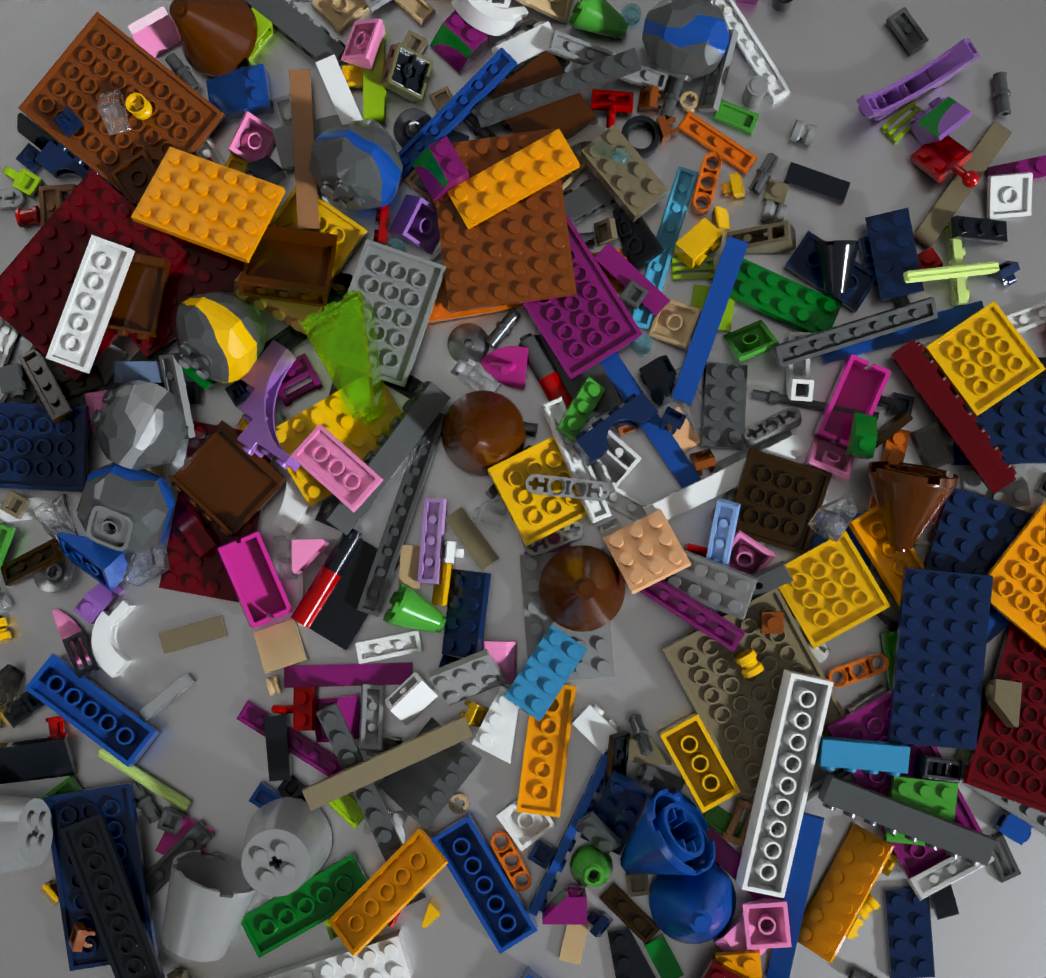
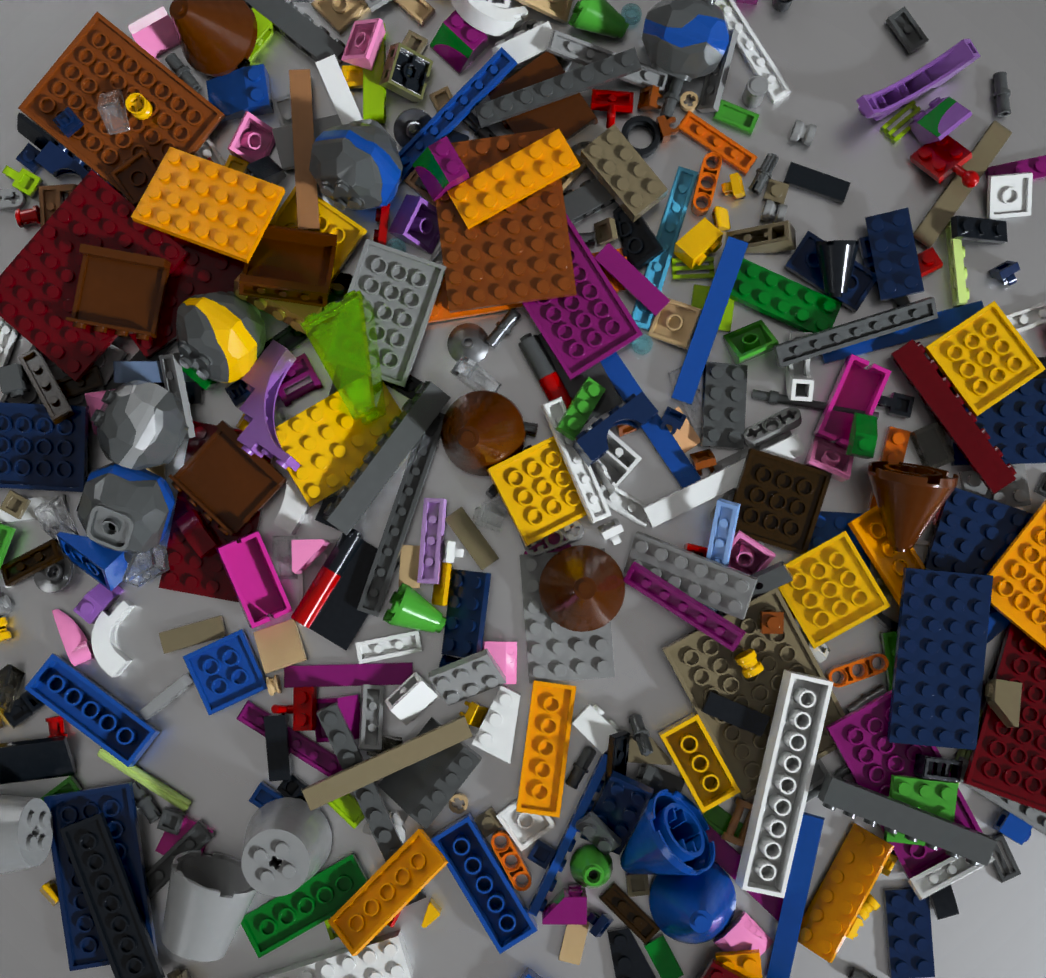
(78, 935): dark orange tile -> none
(87, 669): black tile -> none
(90, 304): white plate -> none
(225, 672): none -> blue plate
(337, 468): bright pink plate -> none
(487, 822): none -> dark tan plate
(507, 365): dark pink shield -> none
(545, 673): dark azure plate -> none
(567, 487): light grey beam -> none
(581, 767): none -> dark grey axle
(620, 155): clear light blue plate -> none
(633, 294): dark grey tile -> none
(646, 551): light nougat plate -> none
(660, 379): black slope -> none
(735, 713): none -> black tile
(766, 924): bright pink slope -> none
(834, 517): clear slope -> none
(863, 755): dark azure brick -> none
(892, 427): dark brown tile -> none
(951, 272): yellowish green axle -> none

